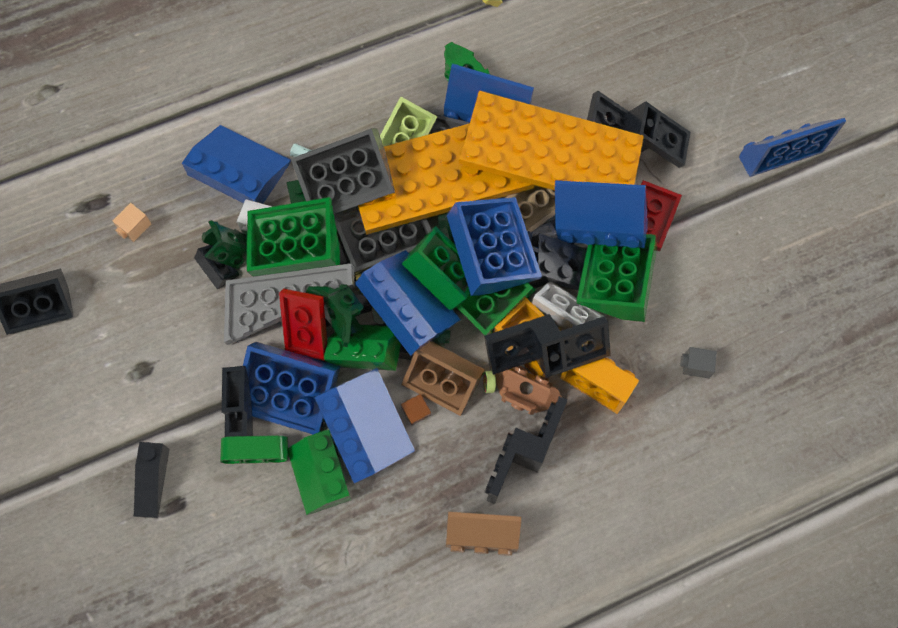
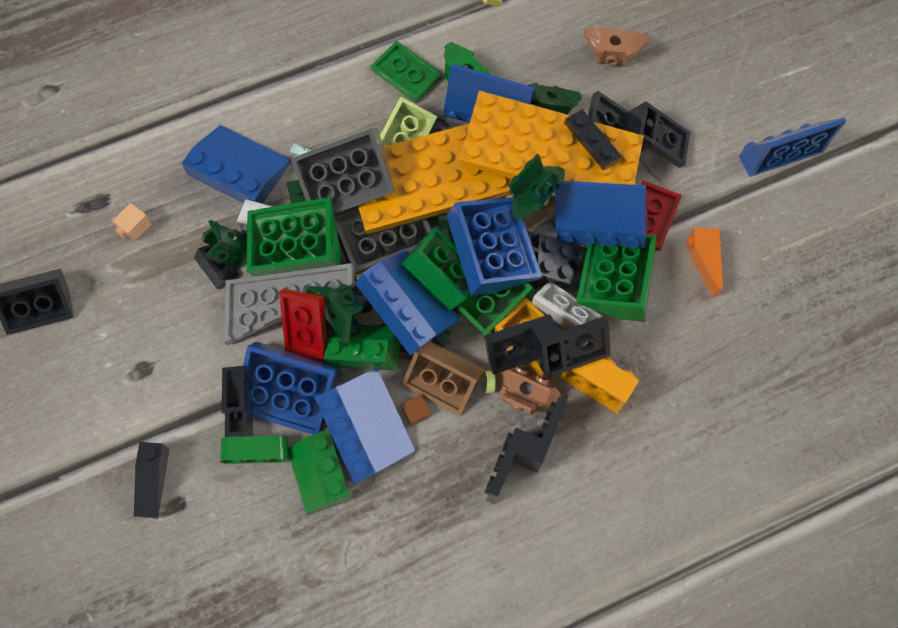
(406, 71): none -> green tile
(483, 533): medium nougat slope -> none
(534, 174): none -> dark green piece
(564, 102): none -> dark green piece
(593, 139): none -> black plate
(615, 45): none -> nougat piece
(698, 362): dark grey brick -> none
(706, 255): none -> orange slope

